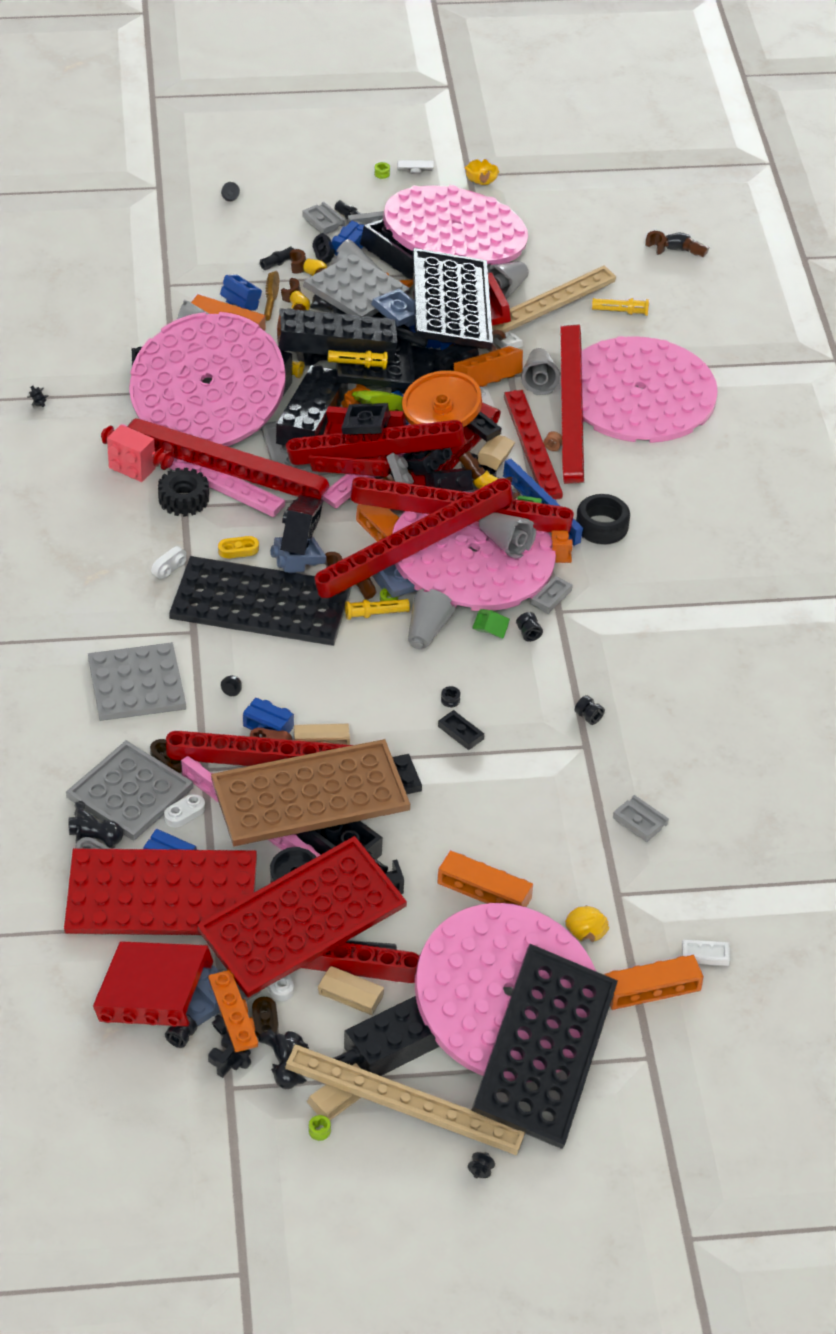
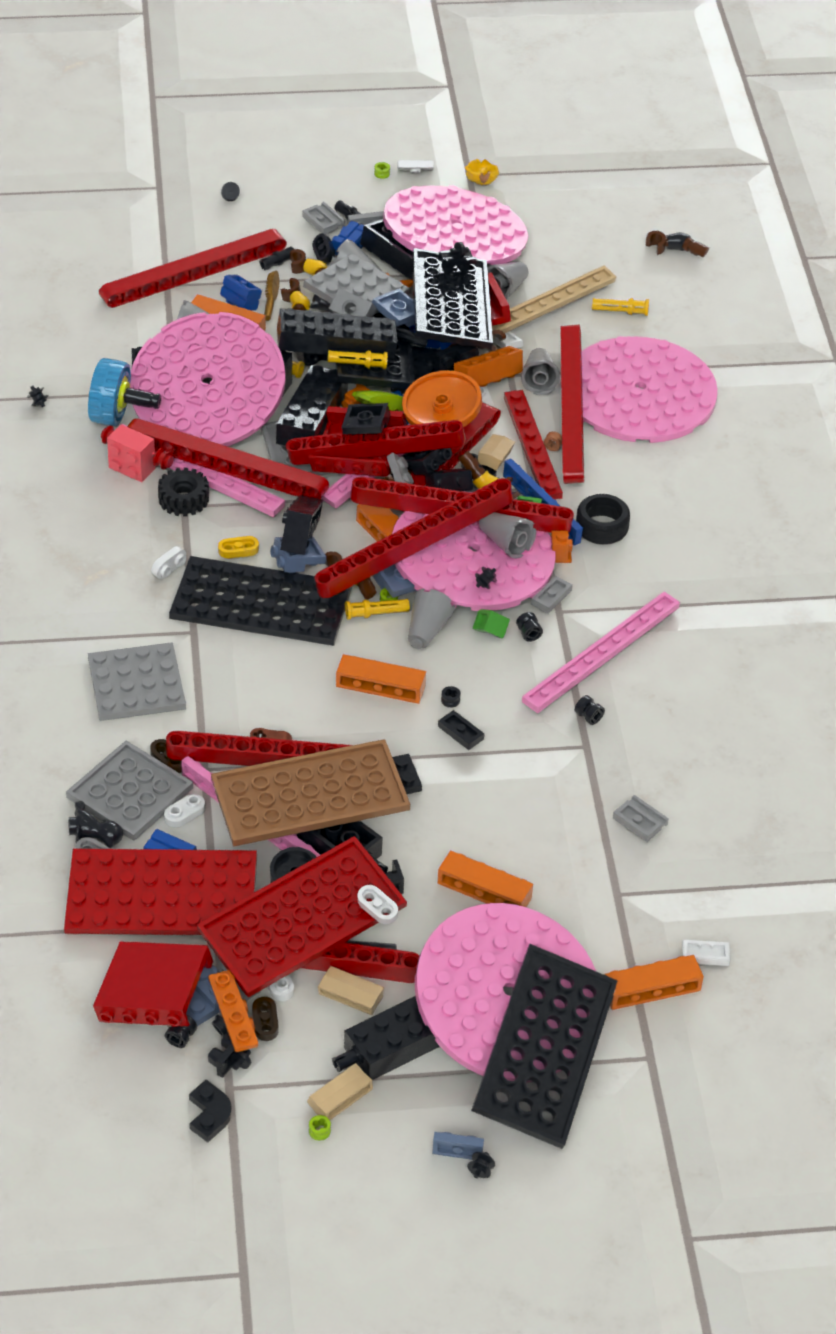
(112, 392): none -> dark azure wheel
(191, 268): none -> red beam
(215, 1108): none -> black plate
(231, 685): black plate -> none
(267, 716): blue brick -> none
(282, 1048): black animal -> none
(323, 733): tan piece -> none
(344, 301): none -> light grey brick
(380, 904): none -> white plate
(381, 678): none -> orange brick
(404, 1099): tan plate -> none
(456, 1145): none -> sand blue plate
(457, 256): none -> black hips
(484, 427): black plate -> none
(486, 577): none -> black wheel
(587, 923): yellow hair -> none
(600, 652): none -> bright pink plate

